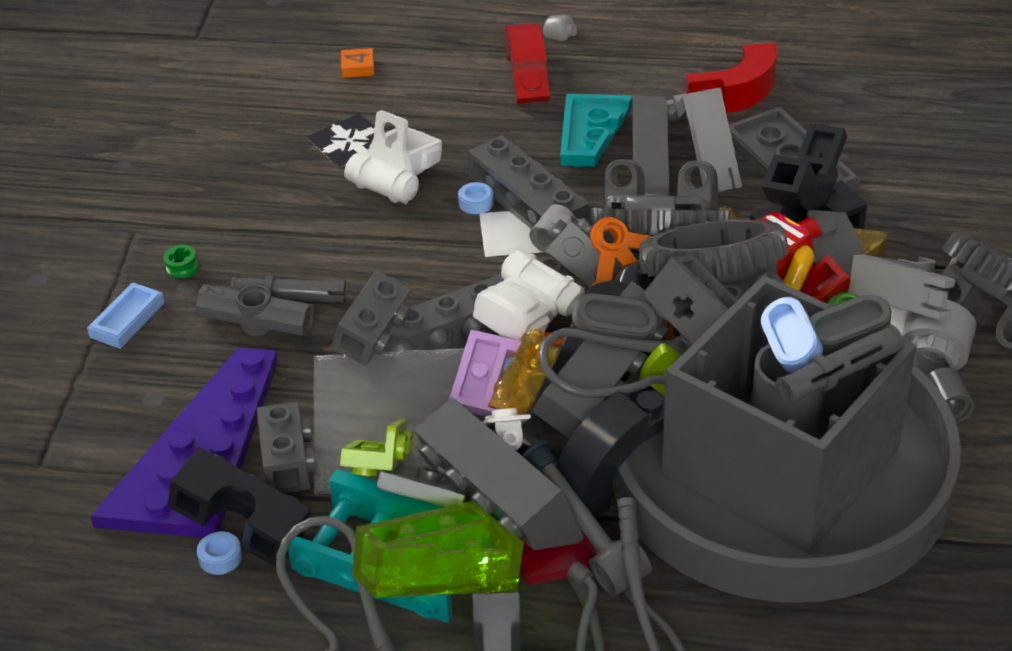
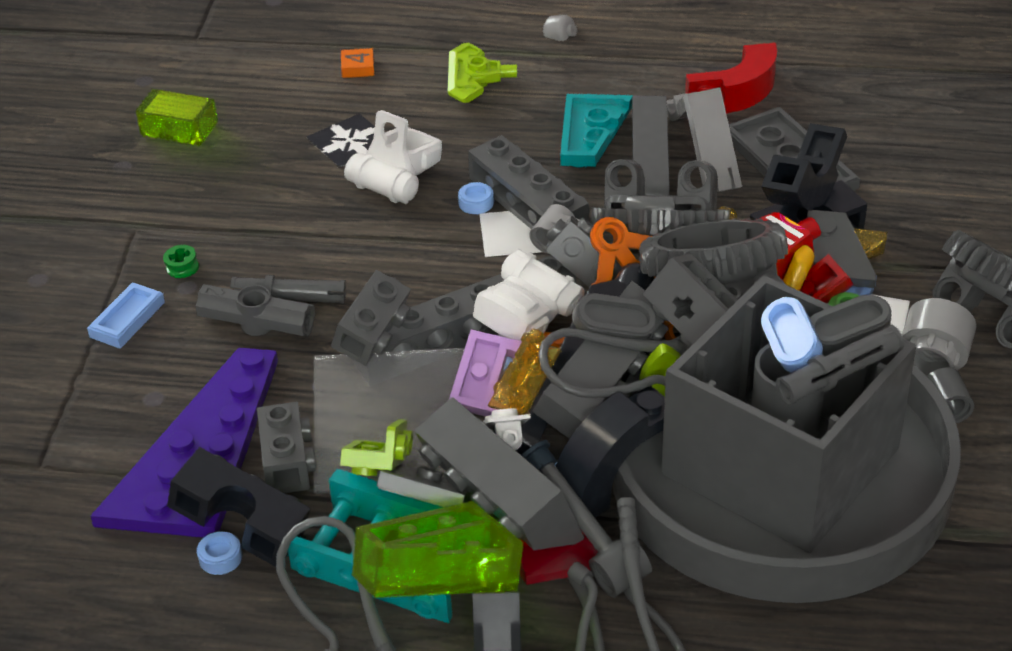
(176, 117): none -> clear neon green brick
(472, 71): none -> lime piece
(528, 60): red arch -> none
(902, 284): light grey hinge -> none

